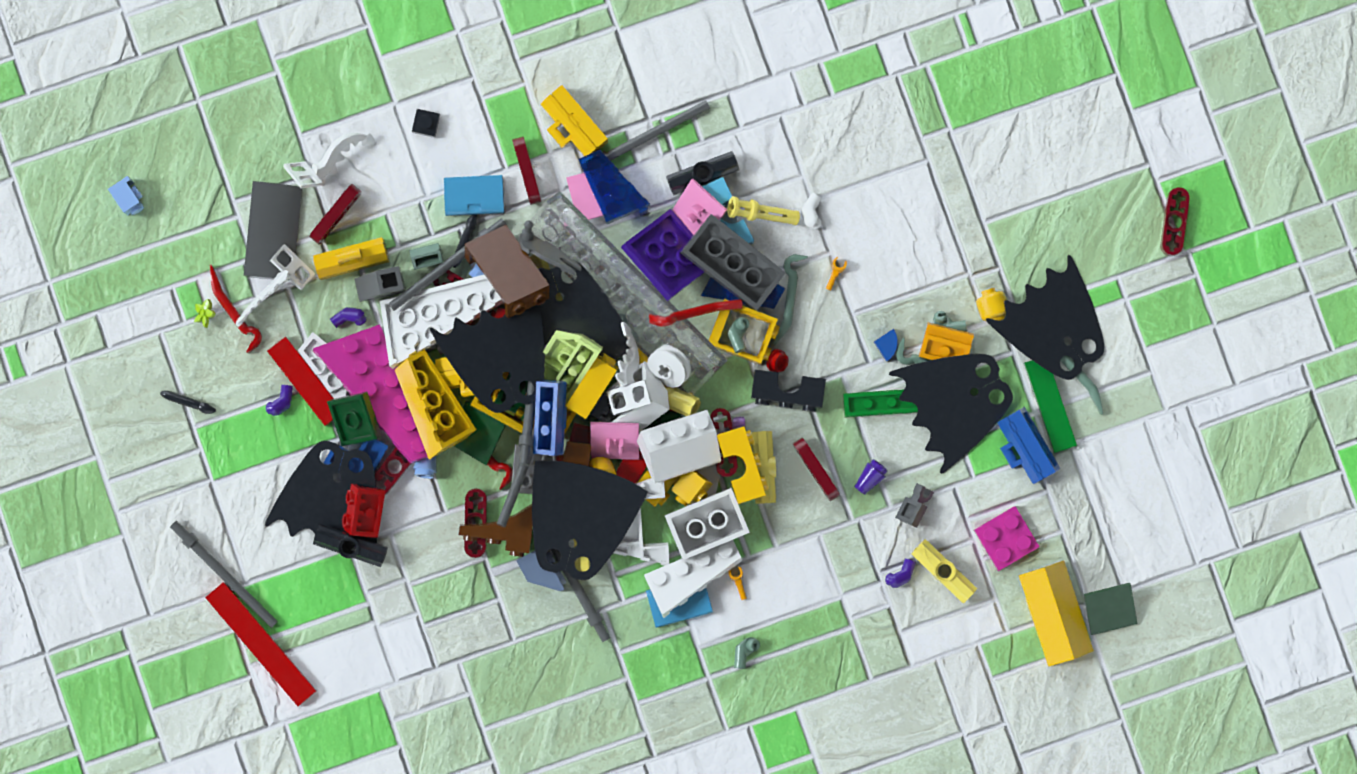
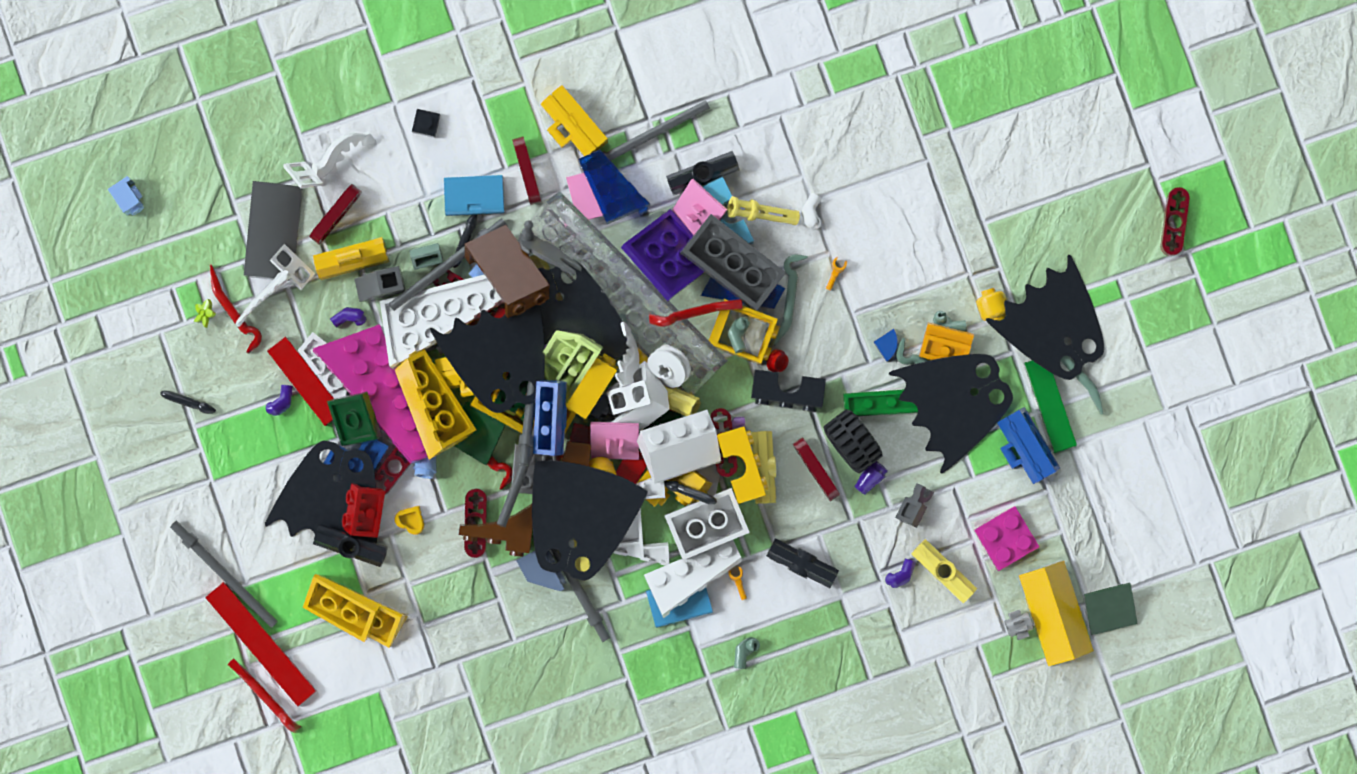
(264, 696): none -> red piece
(353, 611): none -> yellow slope
(410, 519): none -> yellow tile
(675, 486): none -> black piece
(802, 563): none -> black piece
(853, 441): none -> black tyre
(1018, 624): none -> light grey gear

